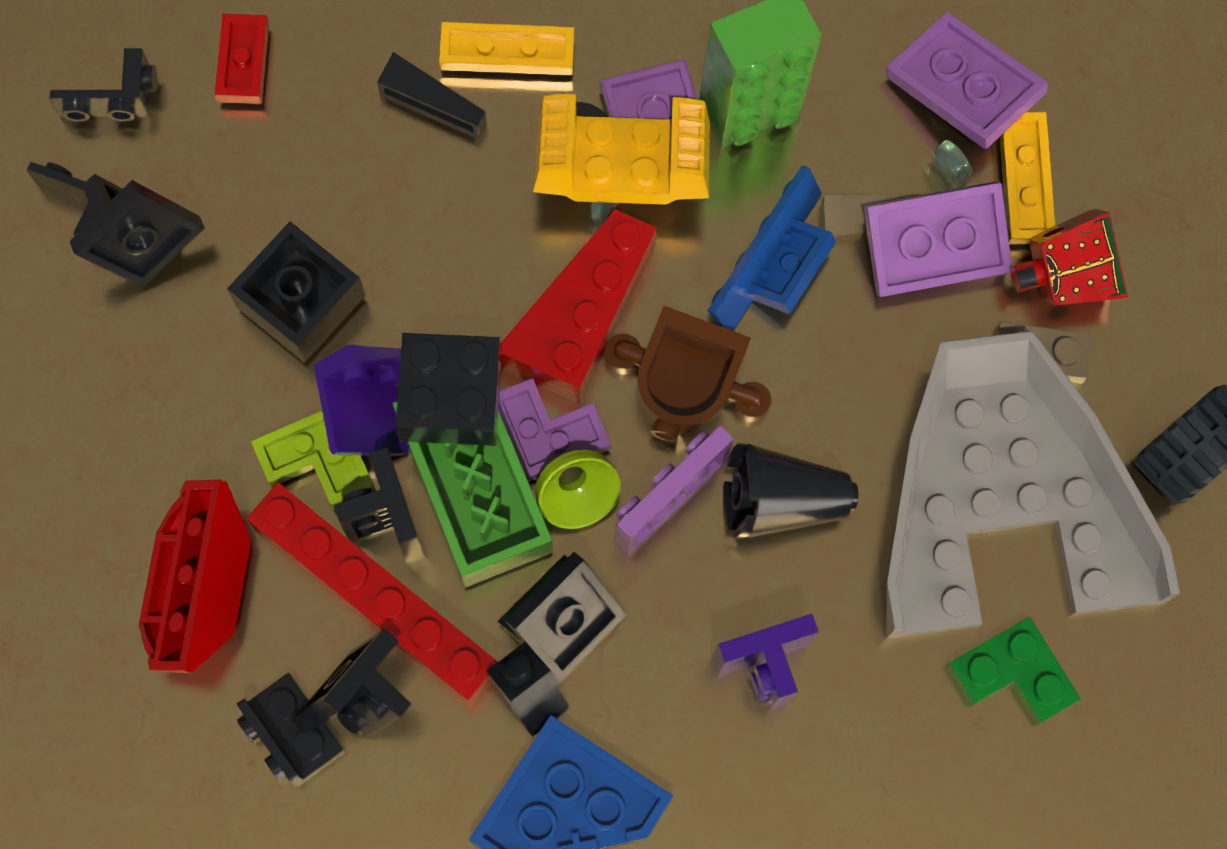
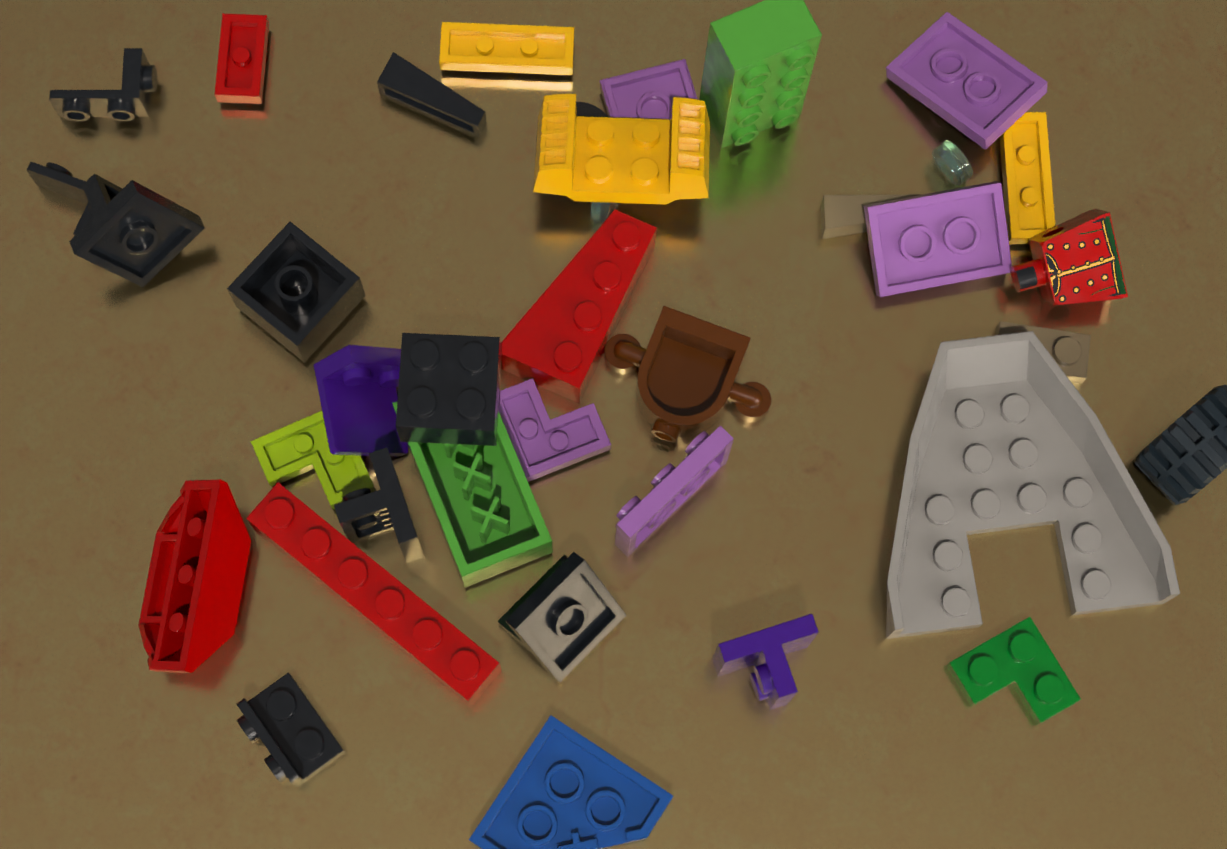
(357, 692): black bracket -> none
(528, 687): black bracket -> none
(584, 500): lime piece -> none
(779, 258): blue bracket -> none
(782, 492): black cone -> none

